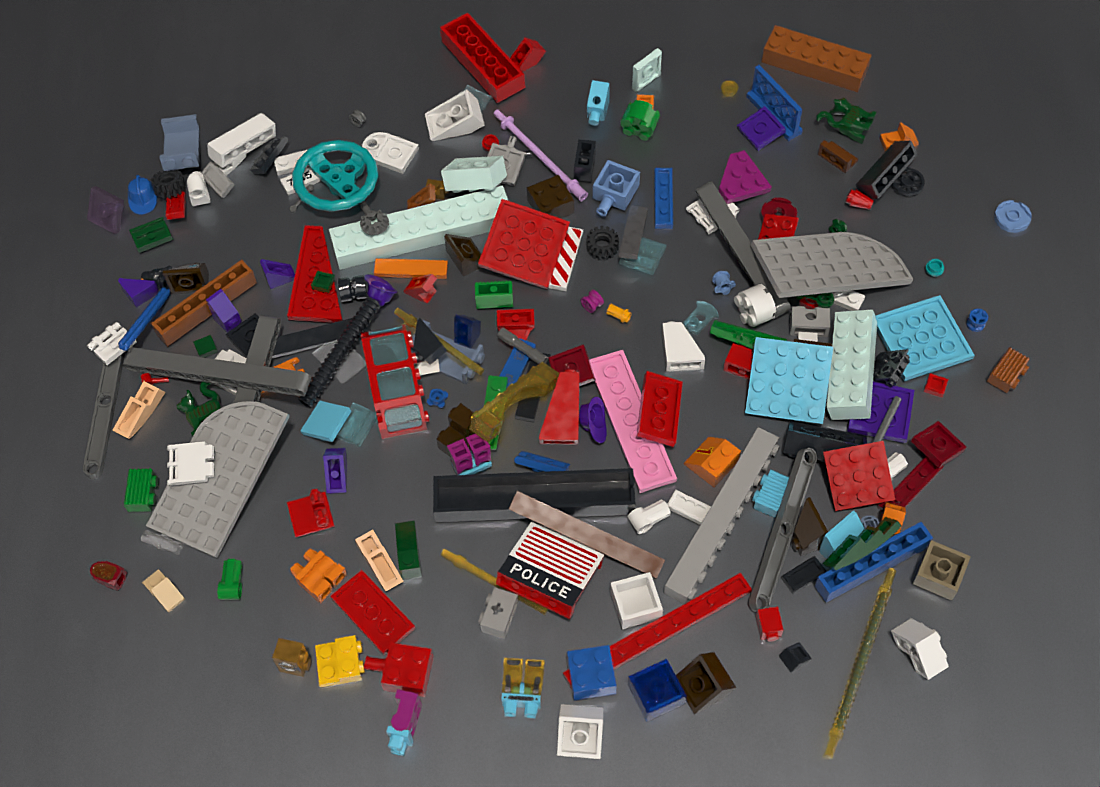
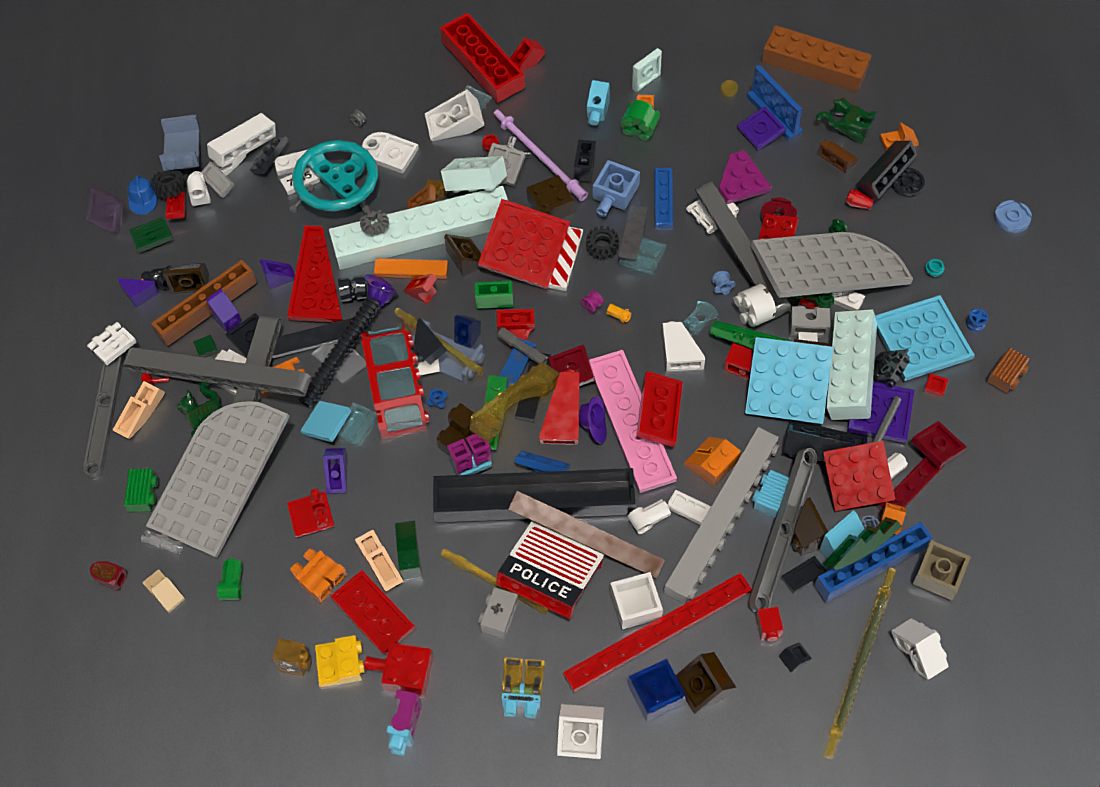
(145, 317): blue axle -> none
(190, 463): white plate -> none
(323, 281): dark green tile -> none
(591, 672): blue brick -> none

